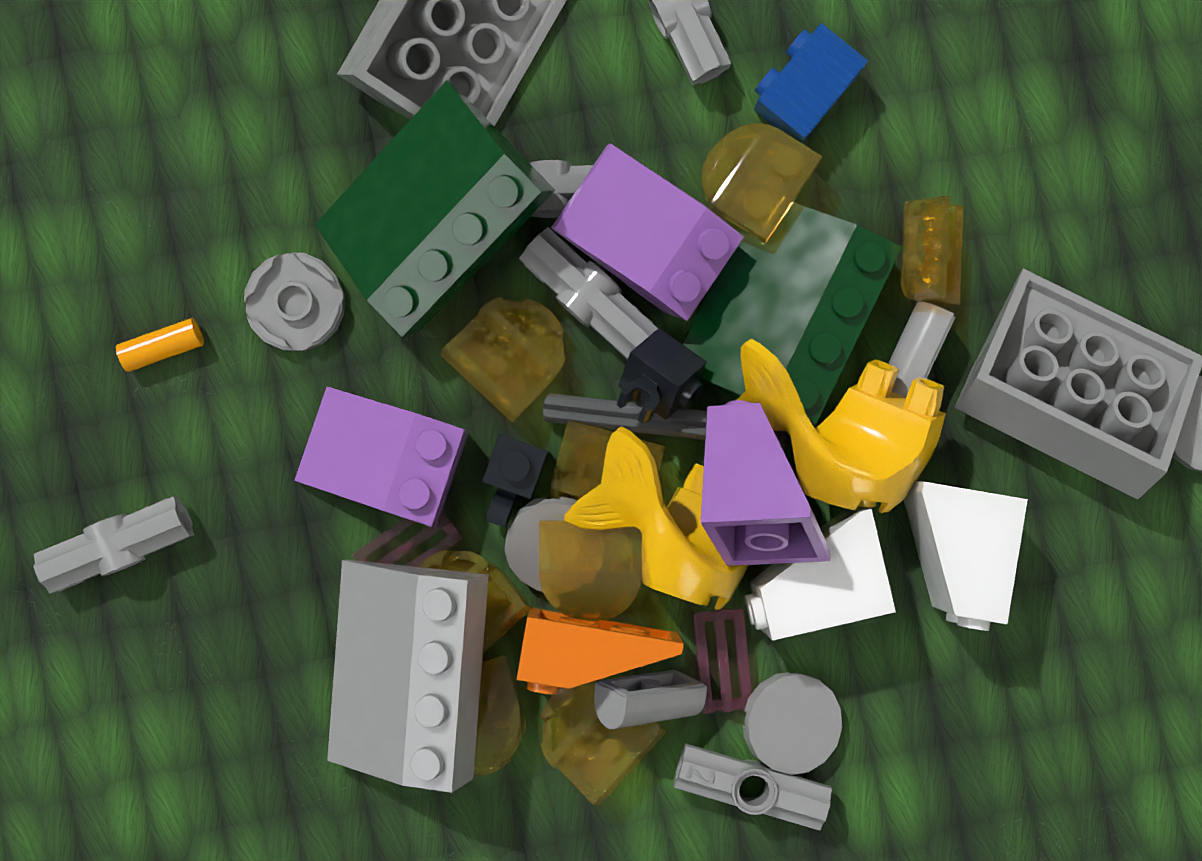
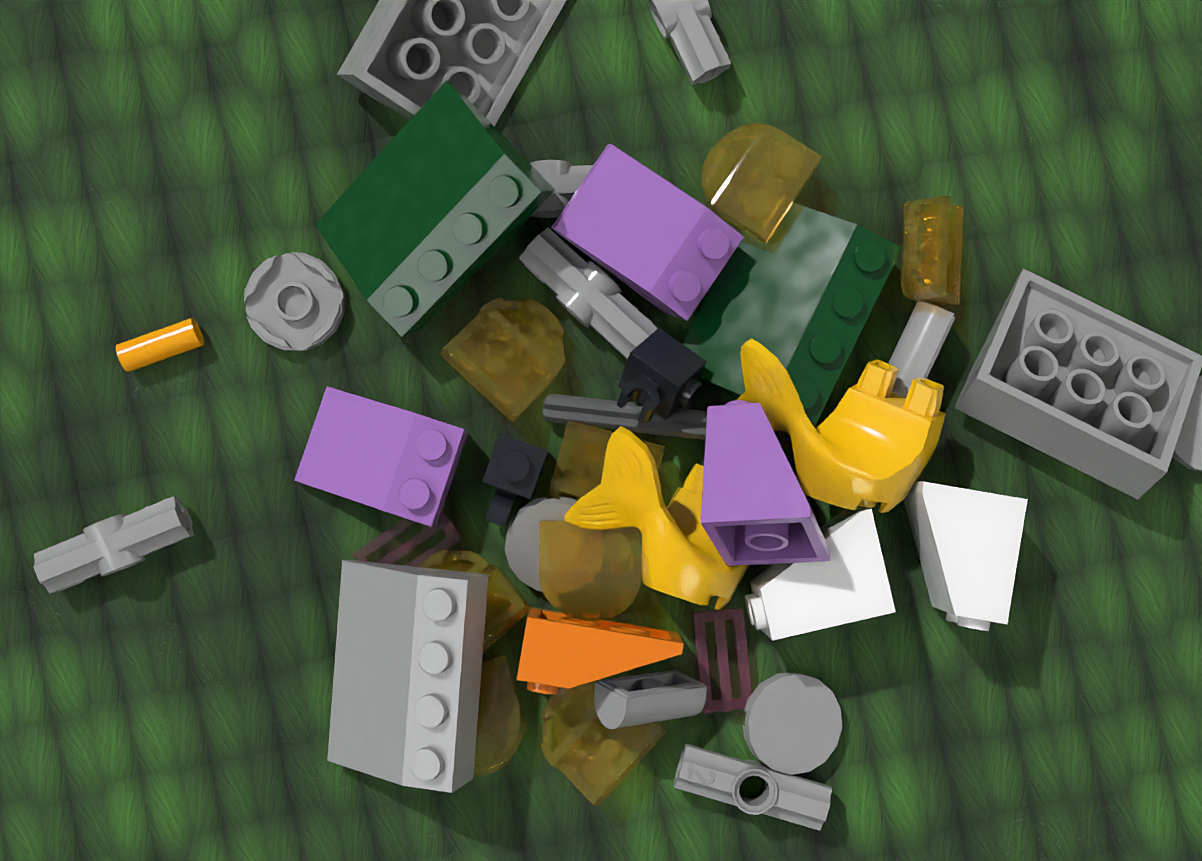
(809, 83): blue brick -> none

